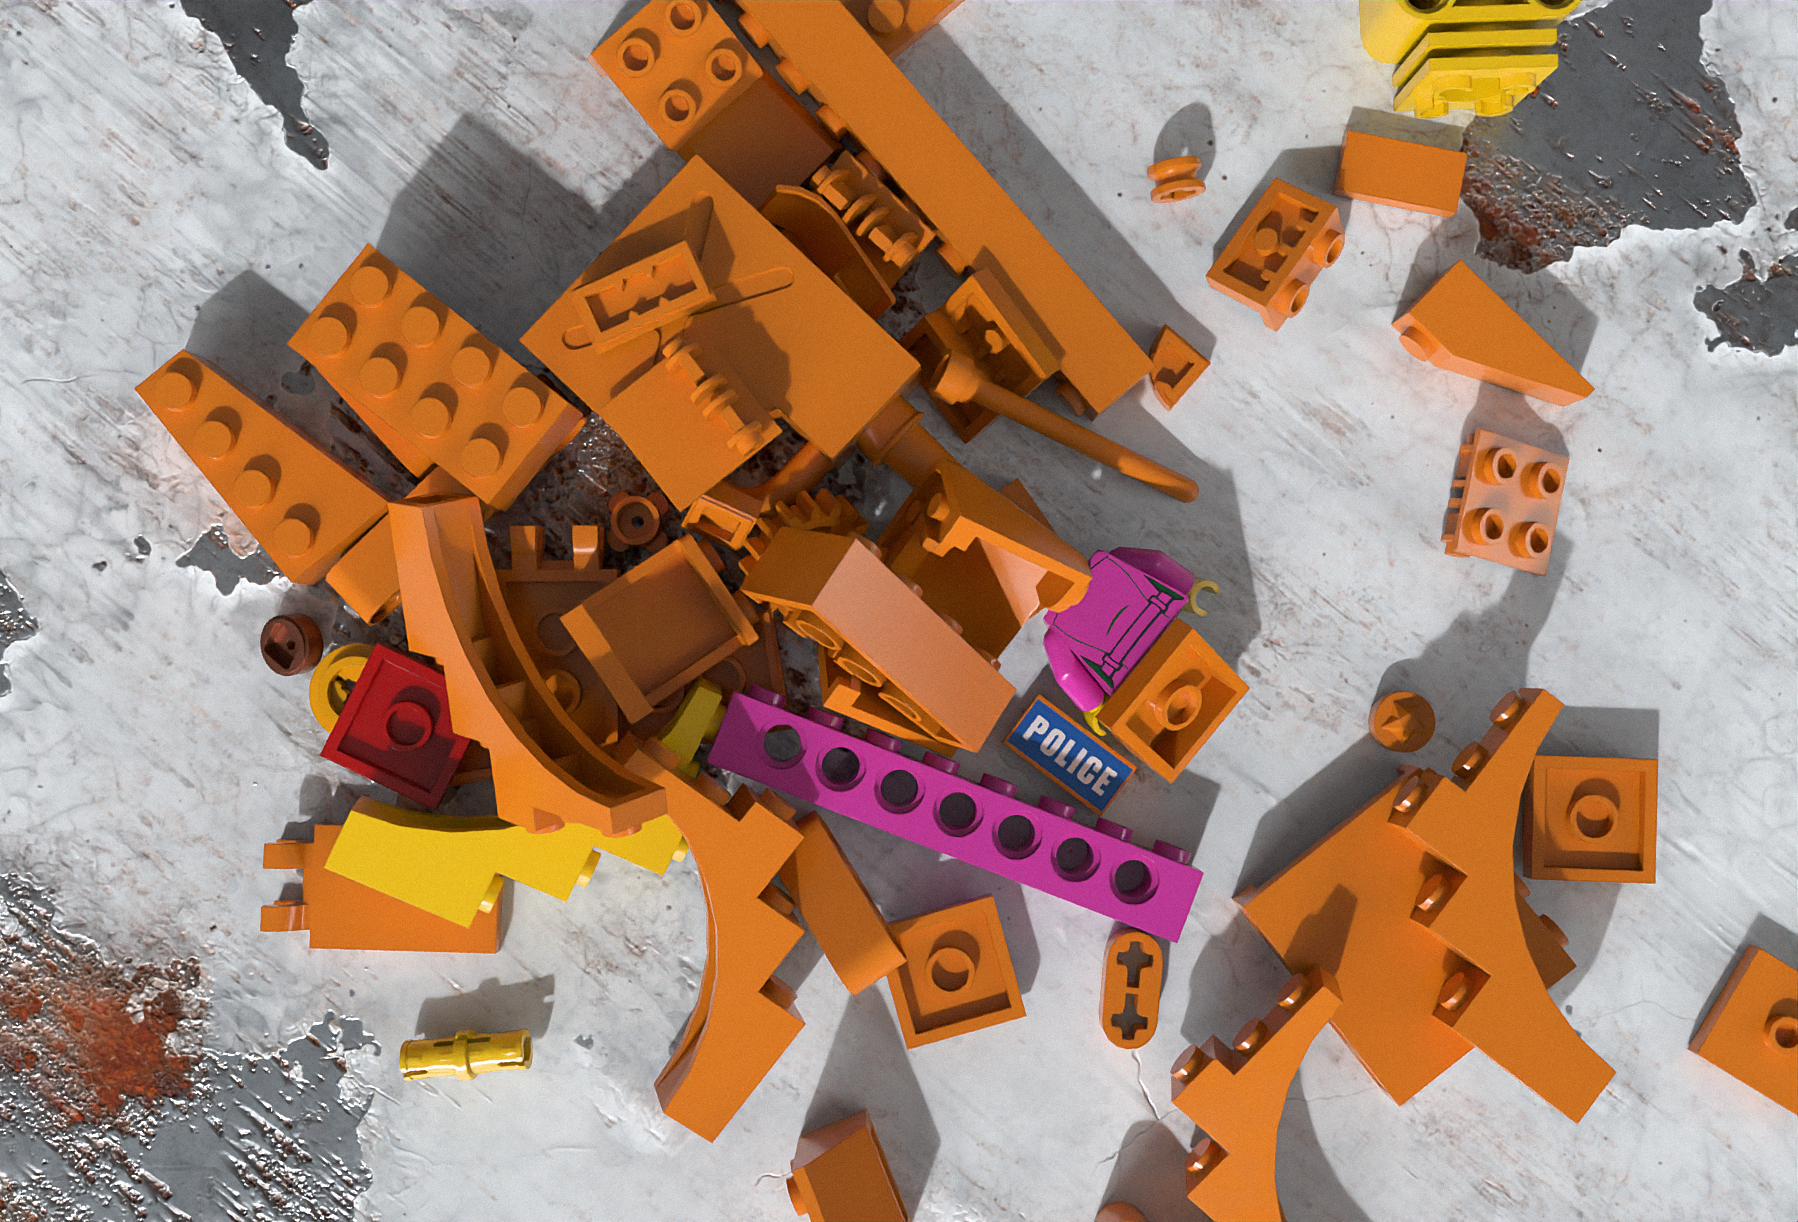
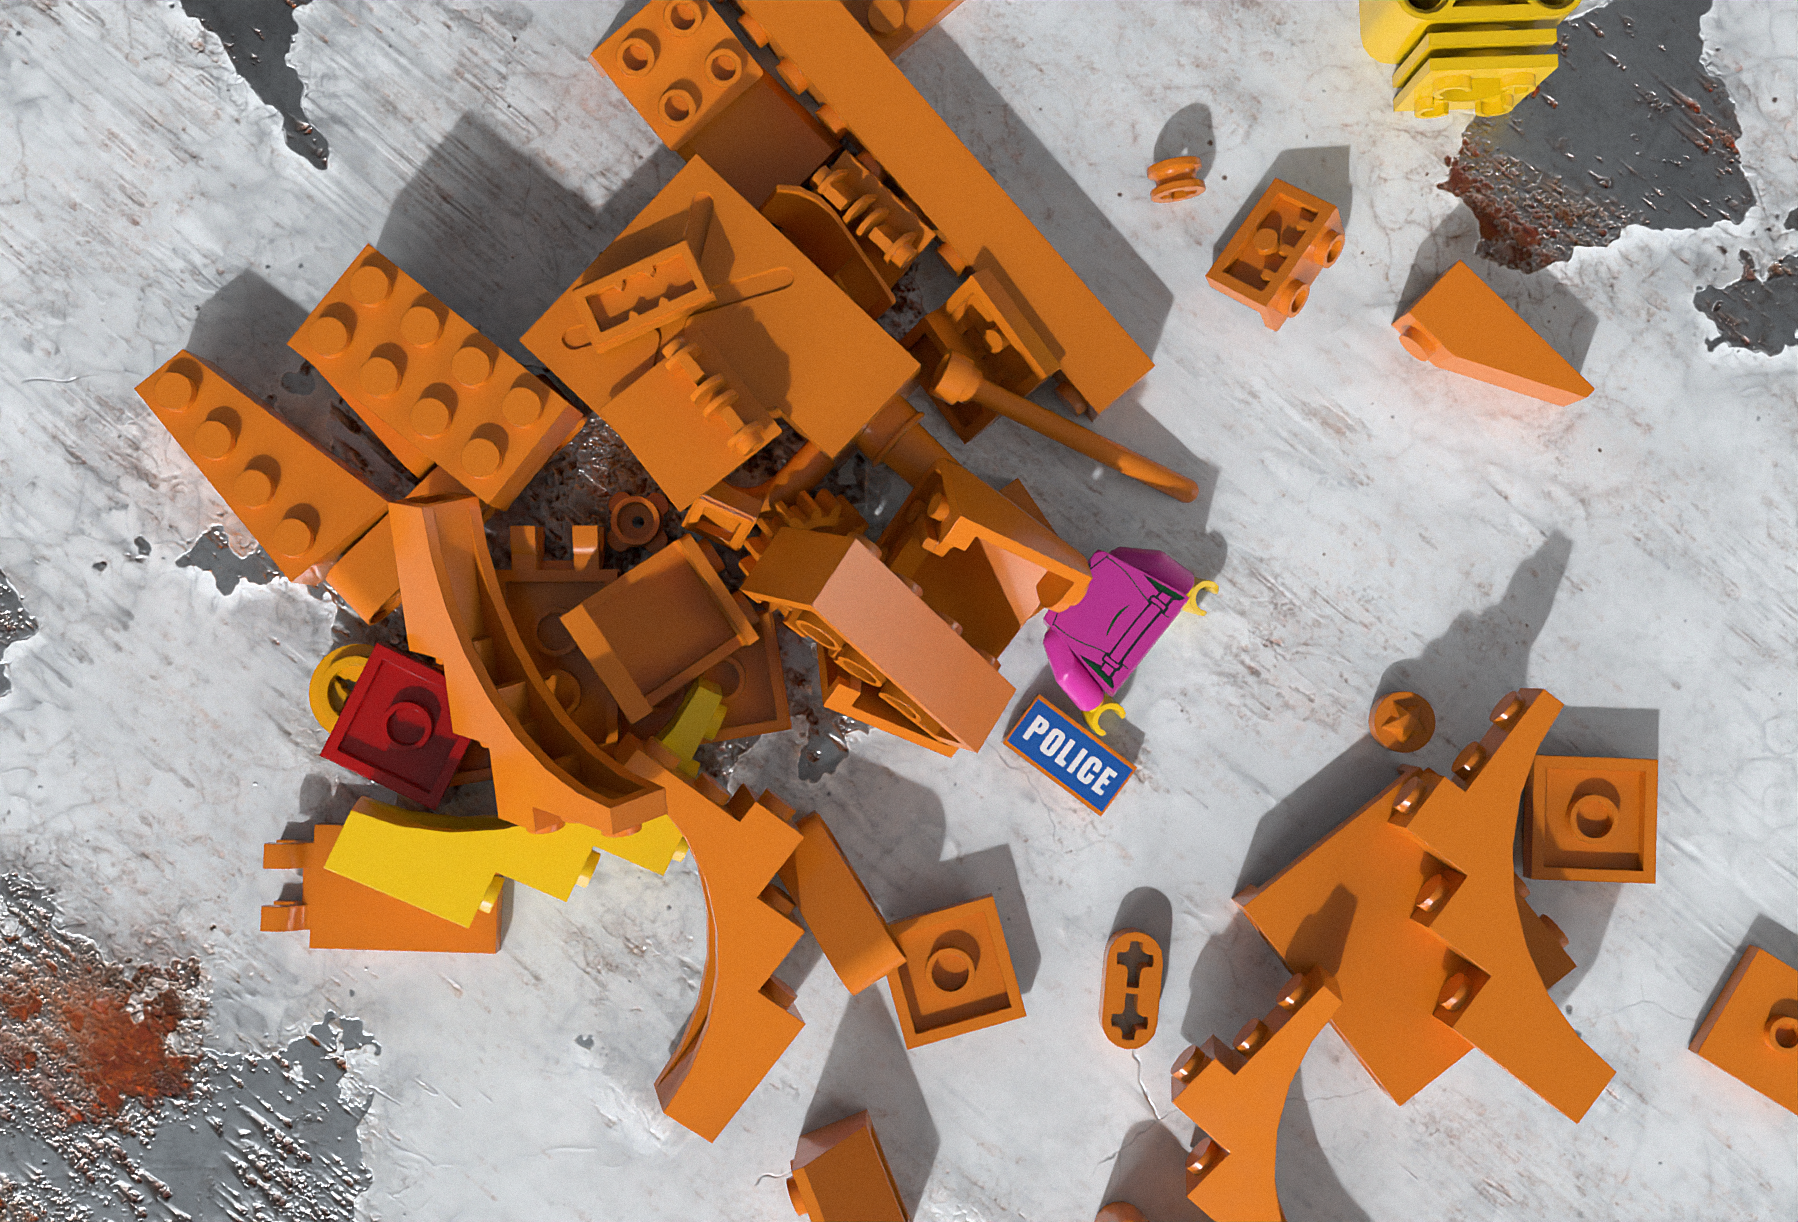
(291, 644): copper tile -> none
(466, 1054): yellow pin -> none
(1155, 905): dark pink brick -> none
(1173, 701): orange plate -> none
(1175, 366): orange tile -> none
(1399, 174): orange tile -> none
(1506, 502): orange hinge -> none

